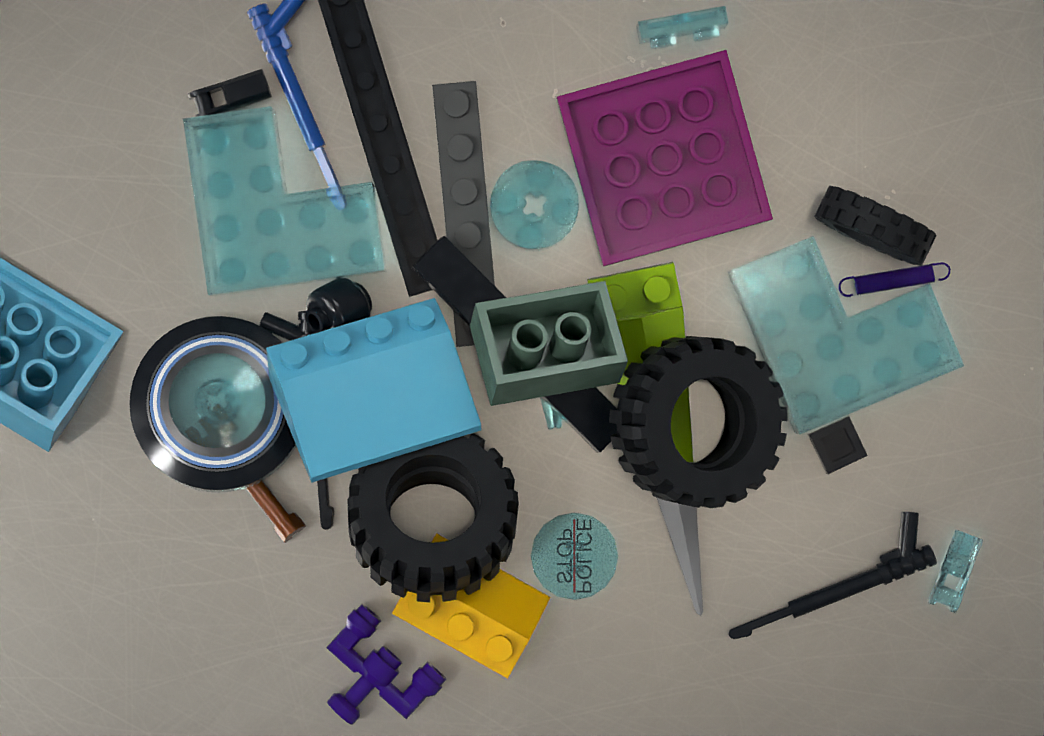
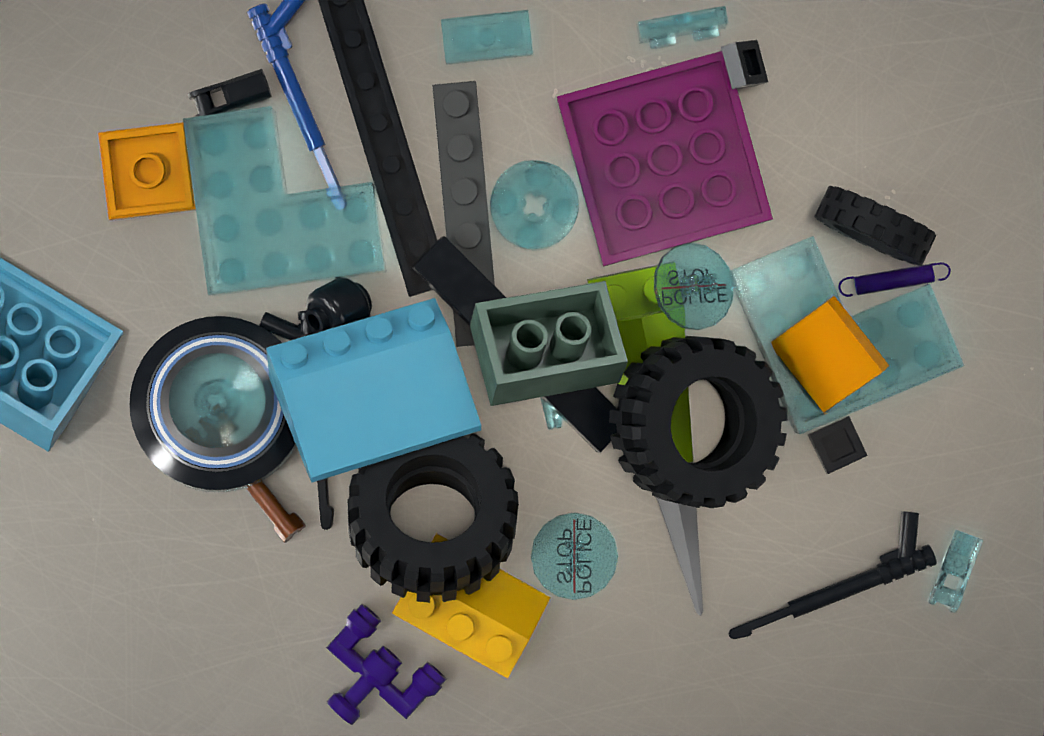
(146, 171): none -> light orange tile
(487, 37): none -> clear light blue plate
(693, 286): none -> clear light blue piece
(744, 64): none -> black tile
(829, 354): none -> light orange tile

